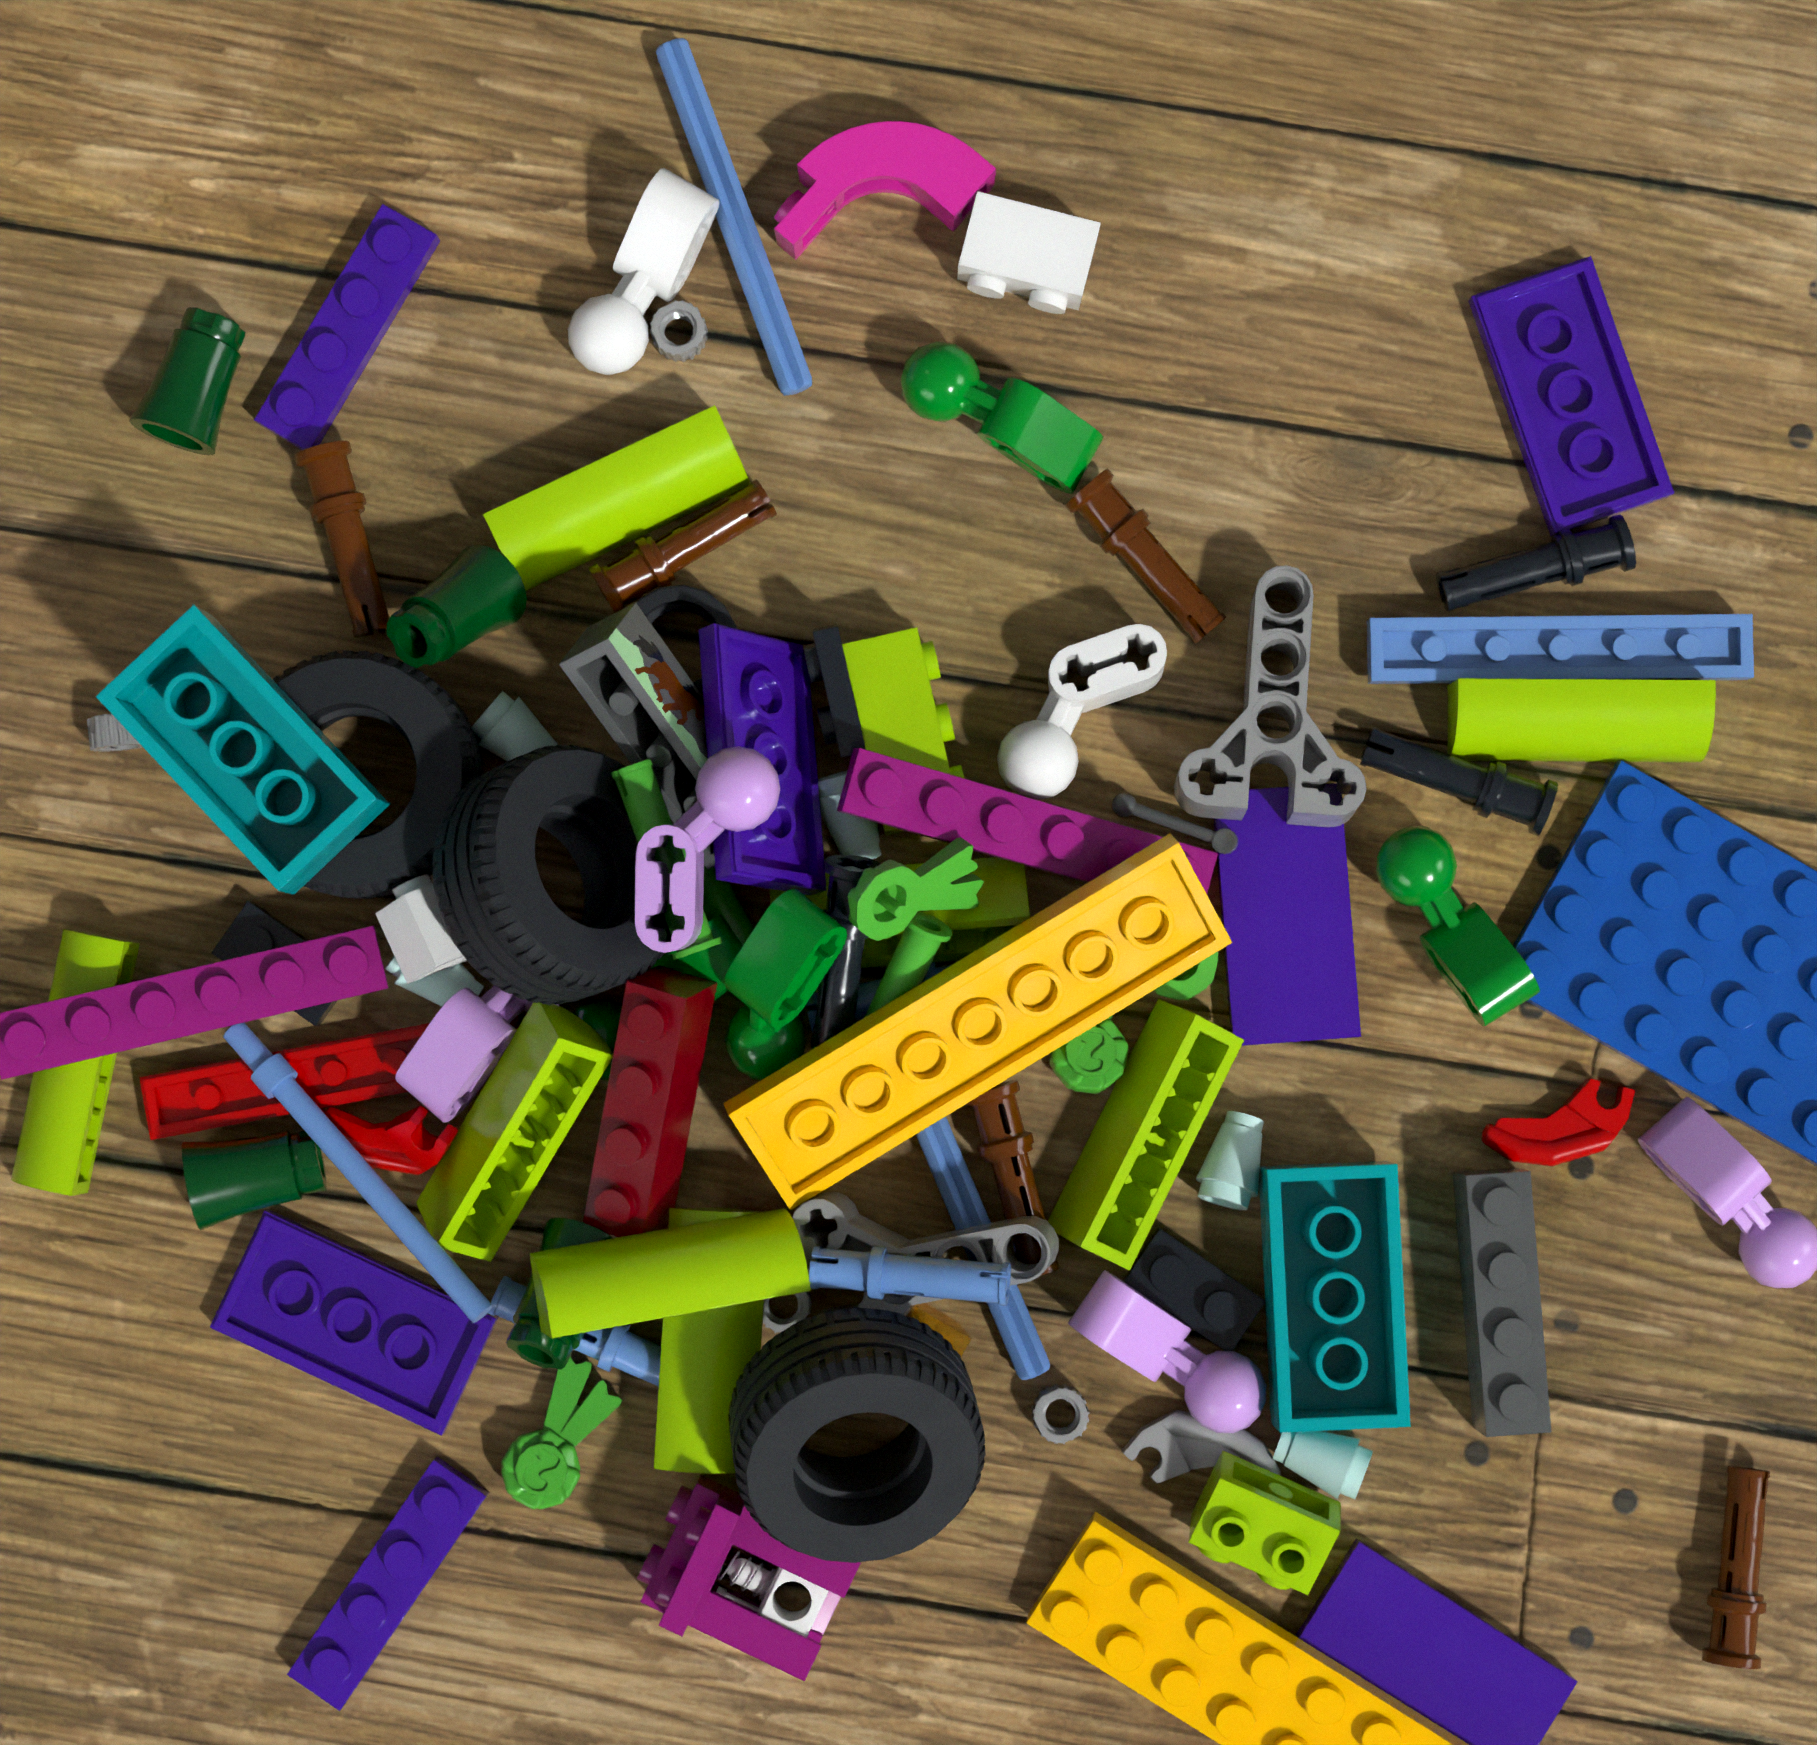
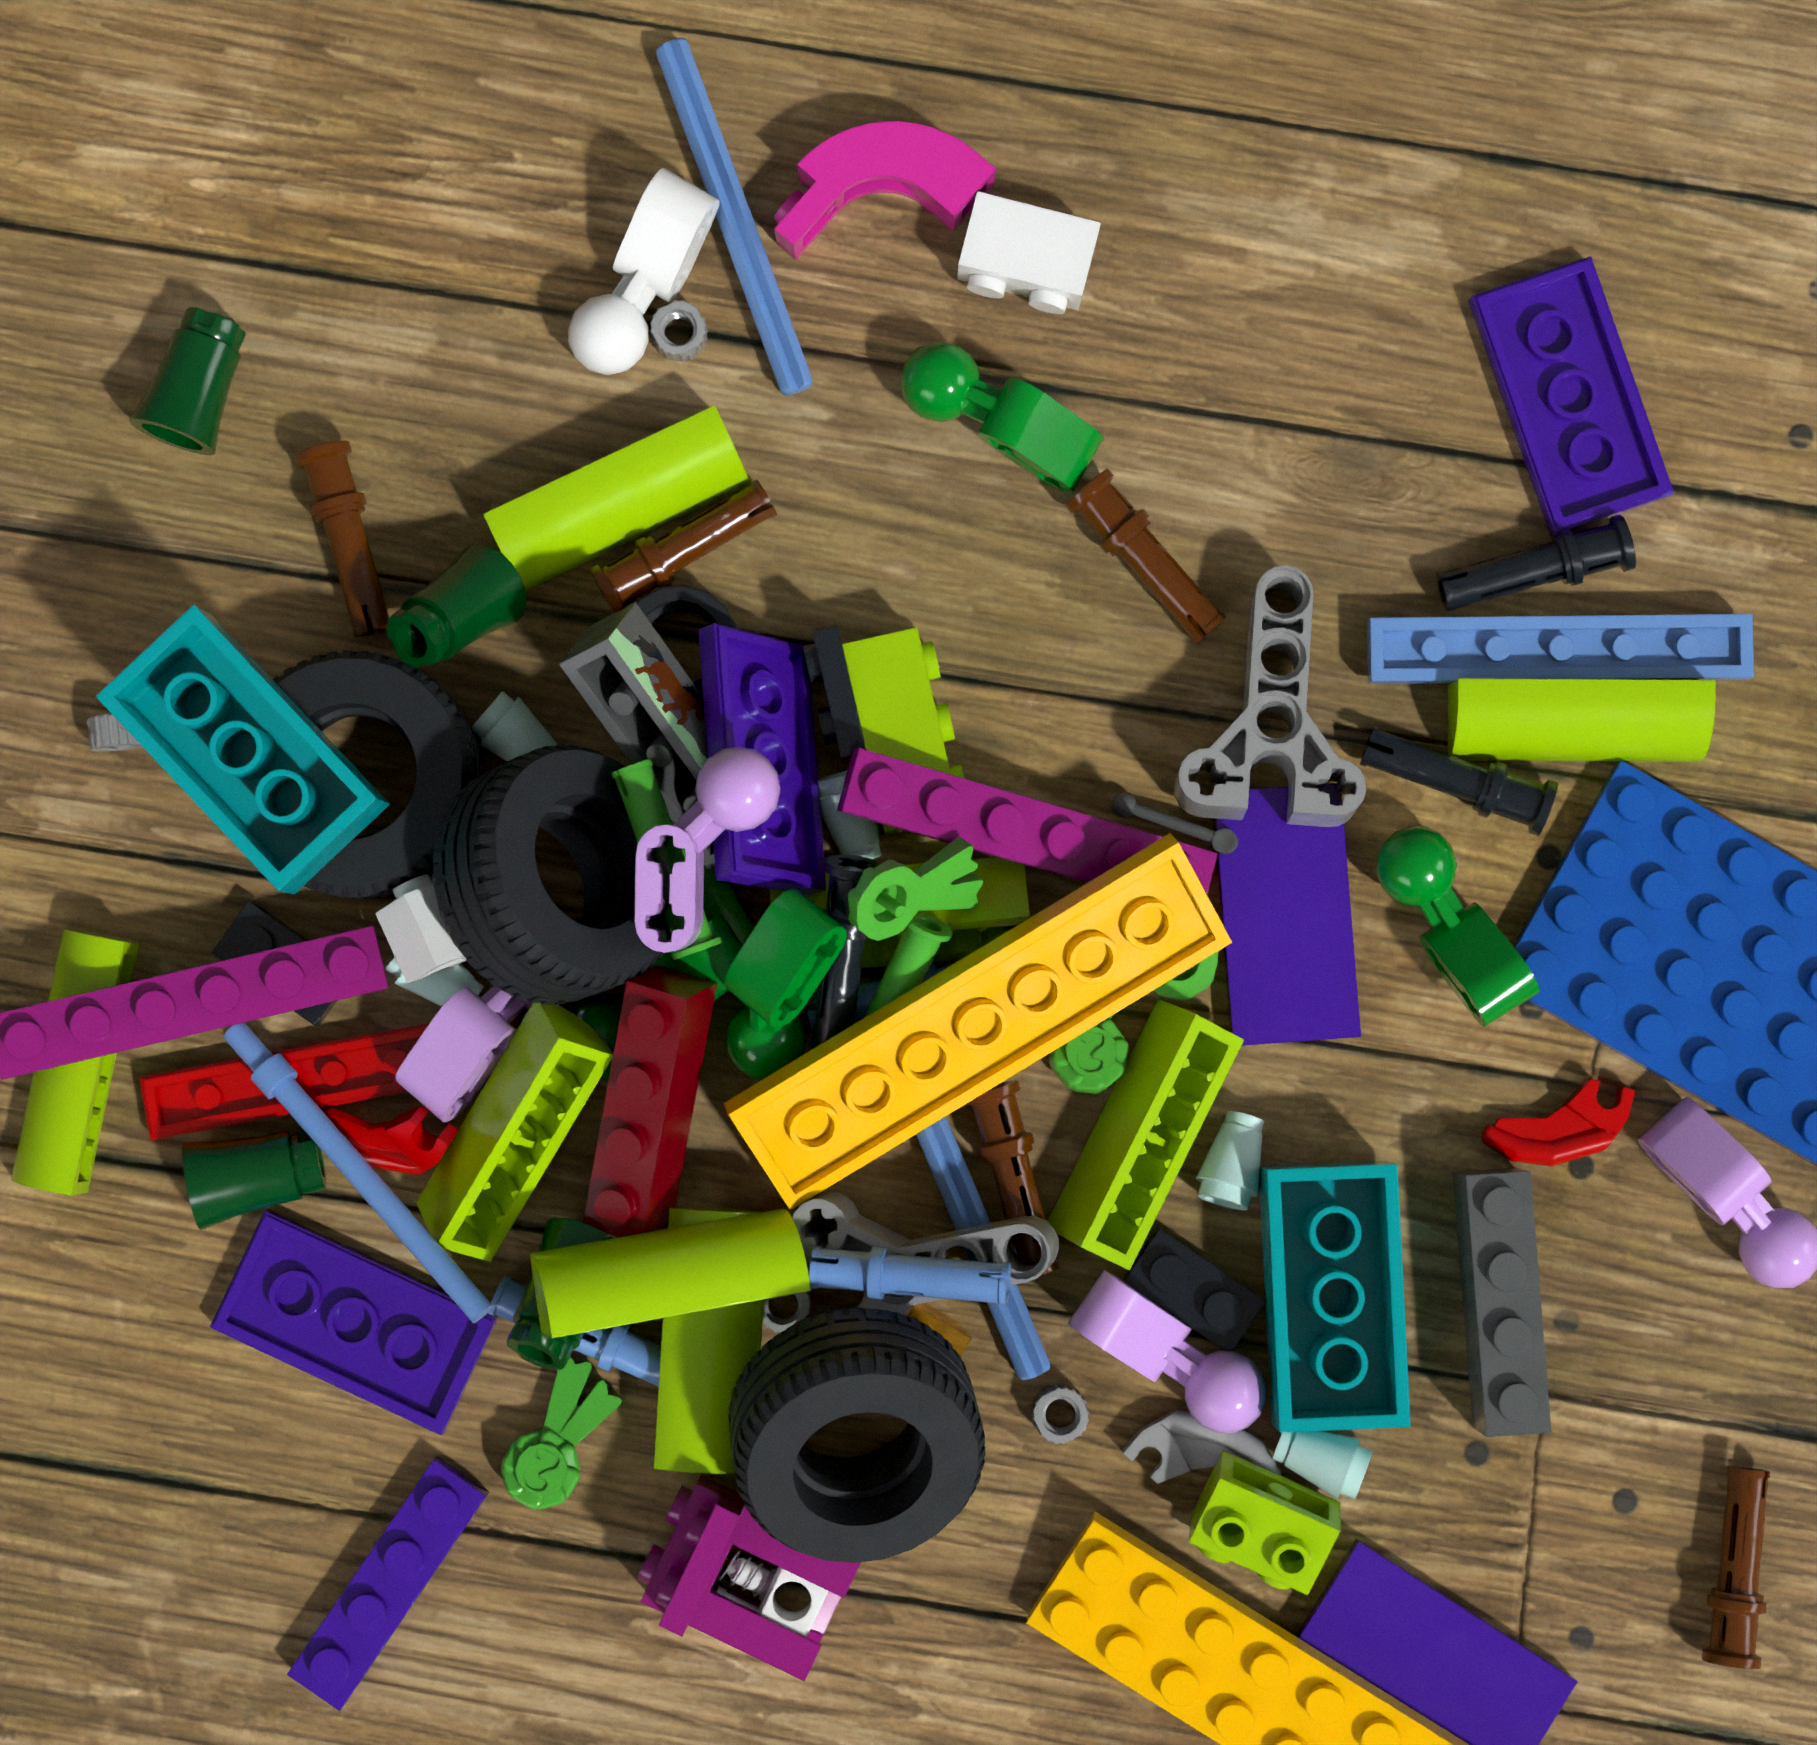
(347, 329): dark purple plate -> none
(1039, 754): white beam -> none

